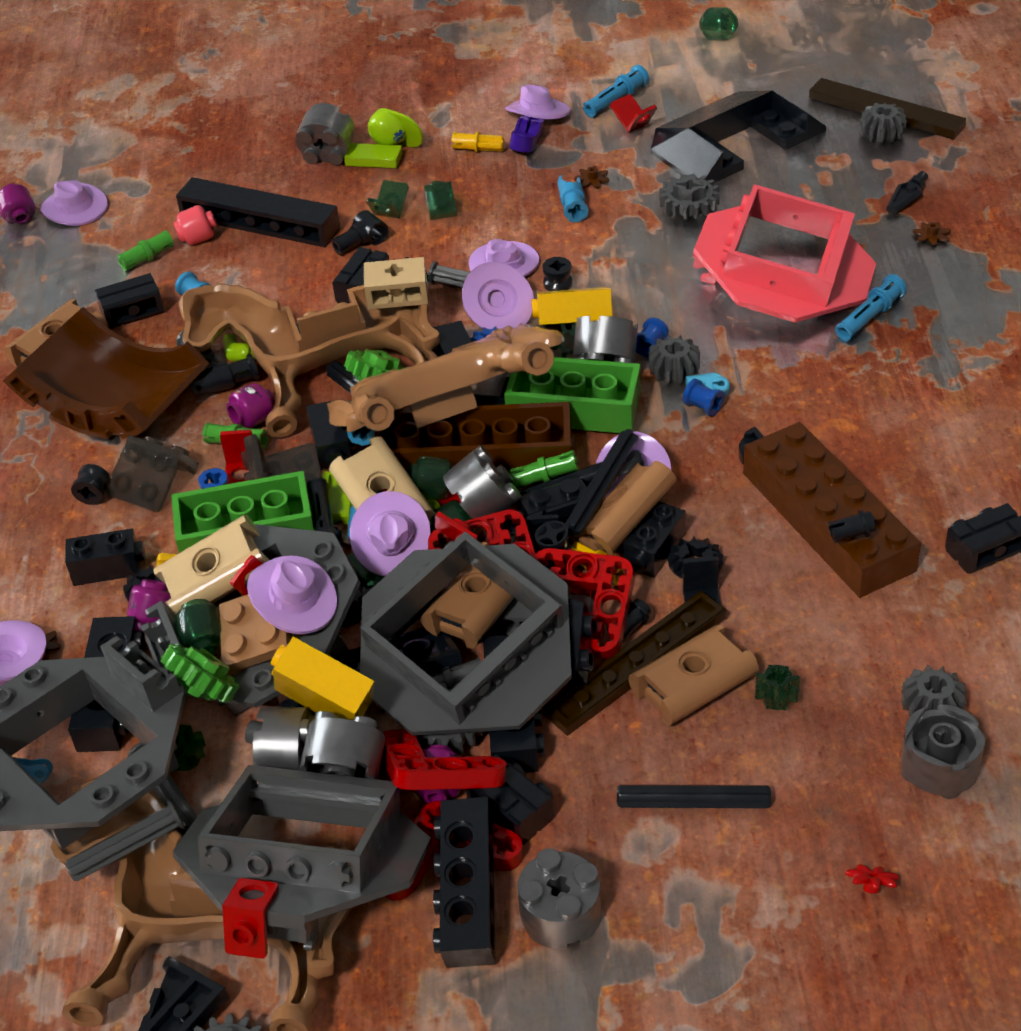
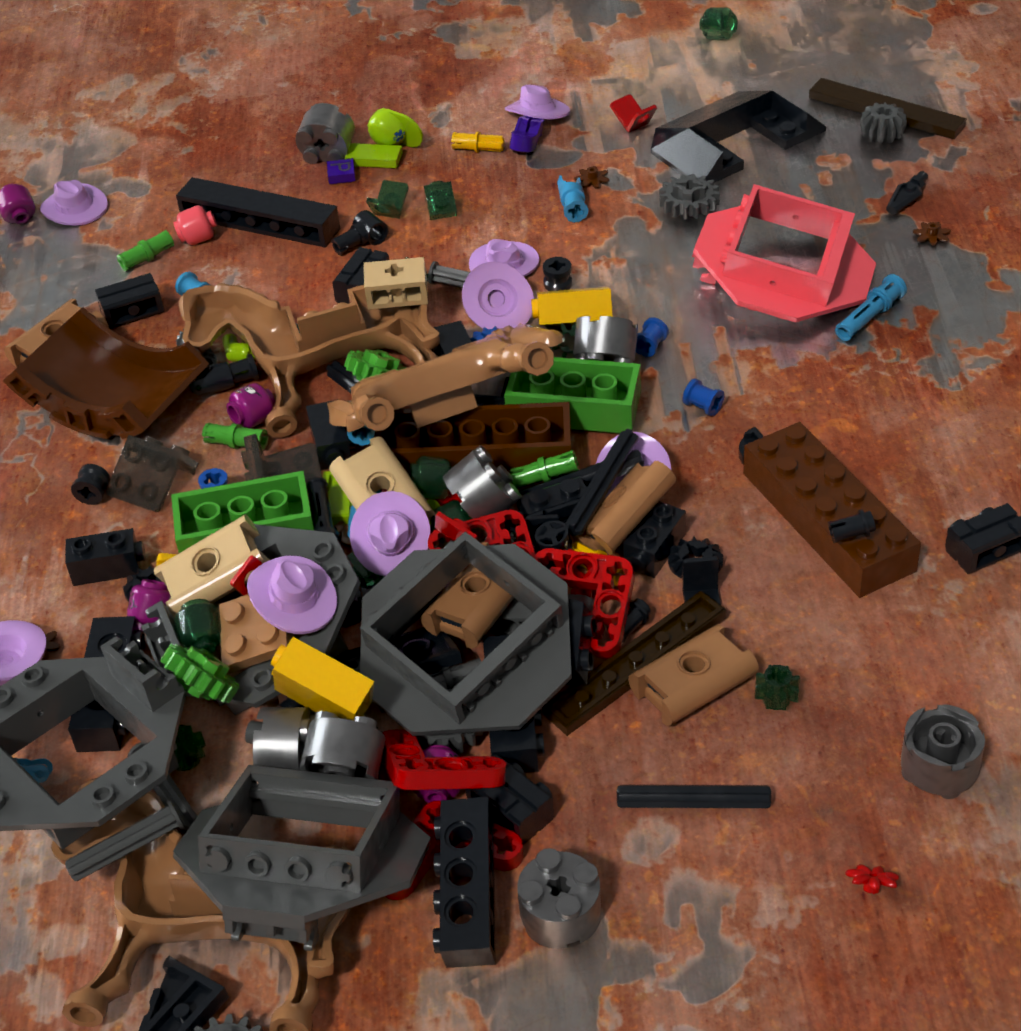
(232, 446): red bracket -> none
(246, 918): red bracket -> none
(341, 171): none -> dark purple tile
(623, 86): dark azure pin -> none
(674, 359): dark grey gear -> none
(712, 381): medium azure arm -> none
(931, 689): dark grey gear -> none

